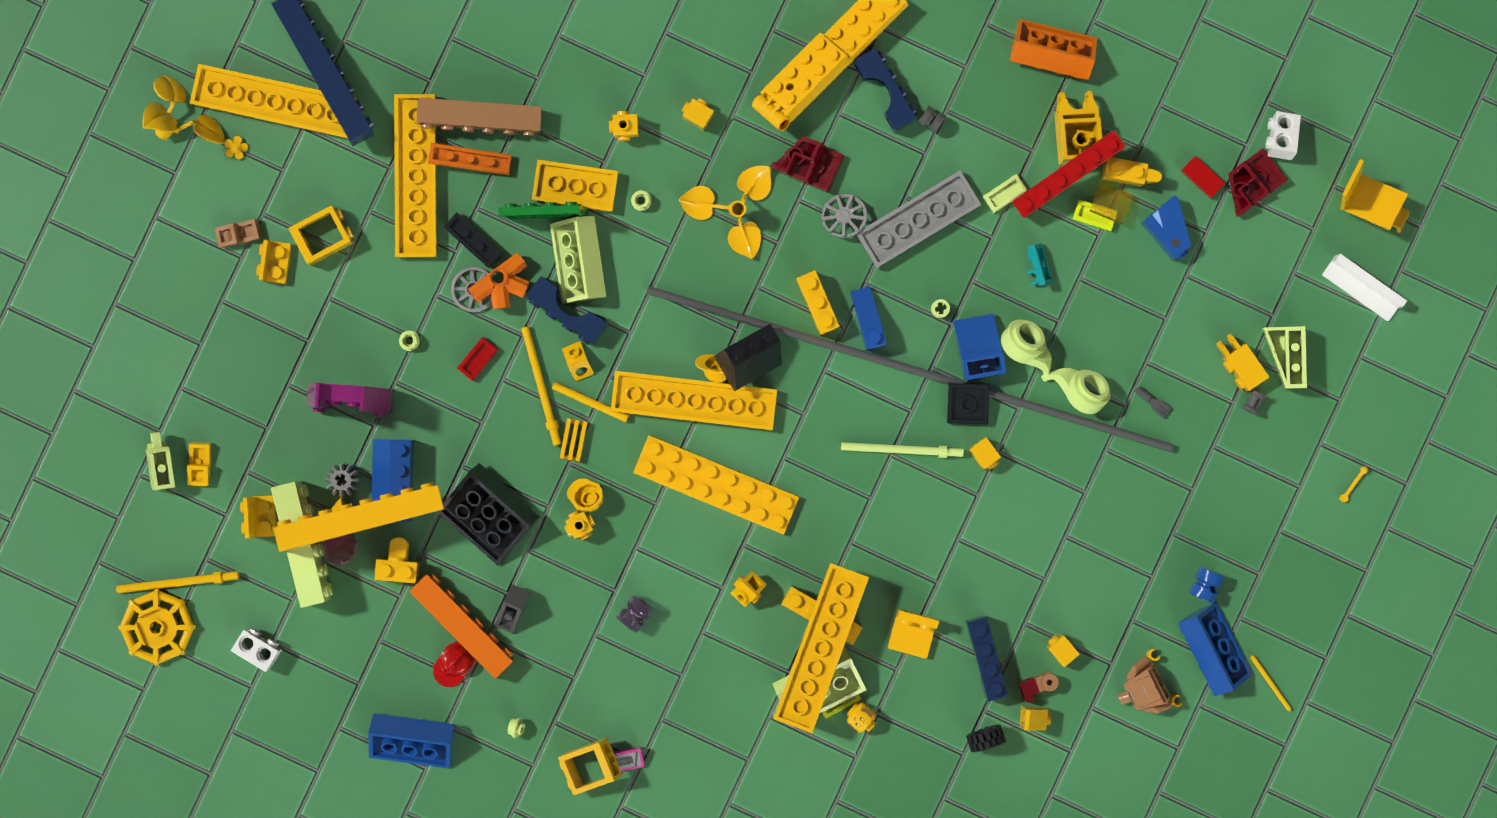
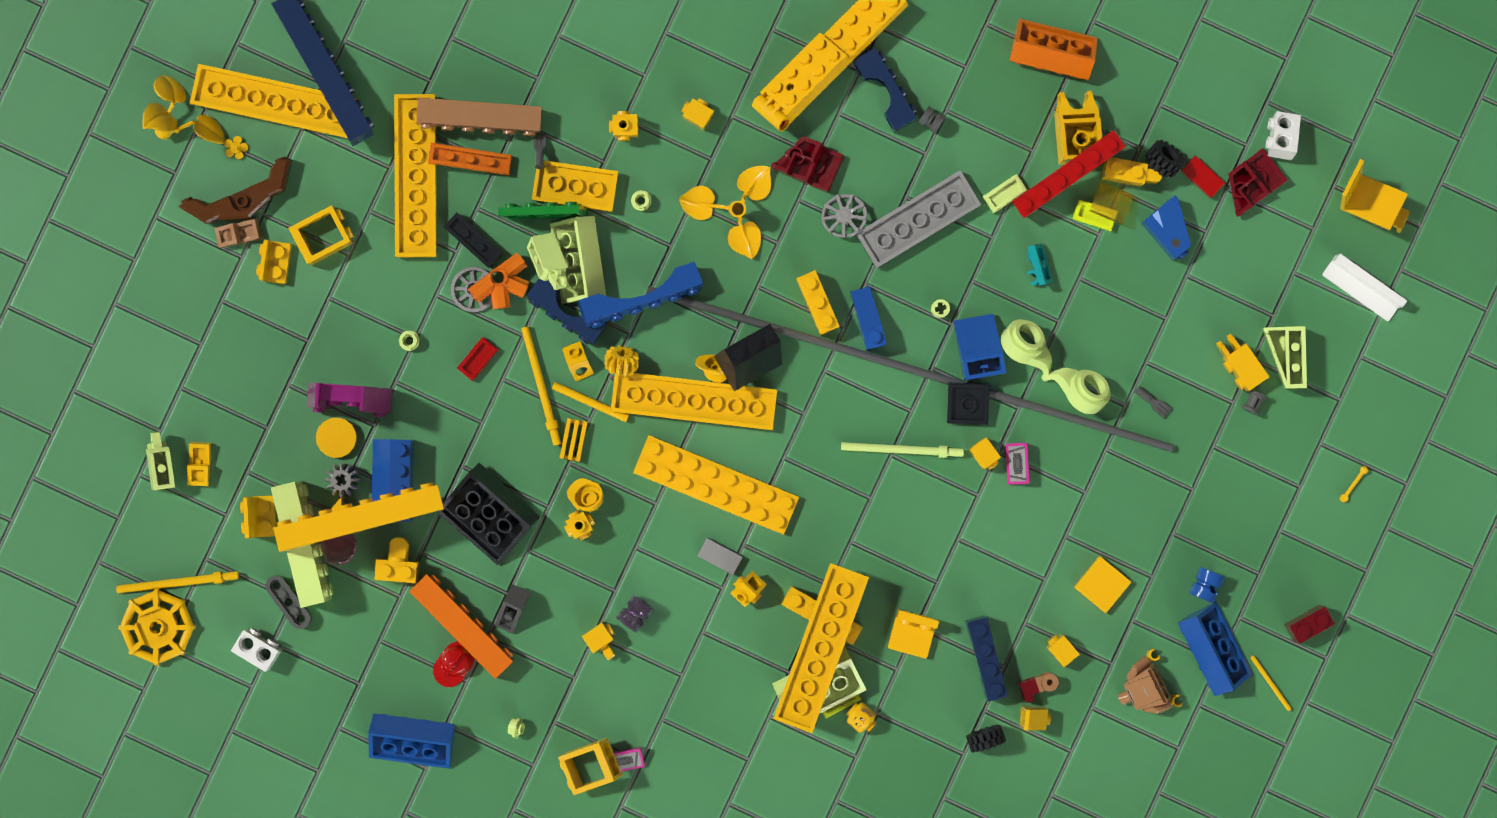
(243, 203): none -> reddish brown helmet
(281, 595): none -> dark grey plate
(336, 437): none -> yellow tile
(539, 146): none -> dark grey piece
(548, 259): none -> yellowish green hinge
(599, 638): none -> yellow brick
(601, 308): none -> blue arch
(621, 360): none -> yellow gear
(719, 556): none -> light grey tile
(1017, 463): none -> slope
(1102, 584): none -> yellow tile
(1165, 158): none -> black tyre
(1309, 624): none -> dark red brick

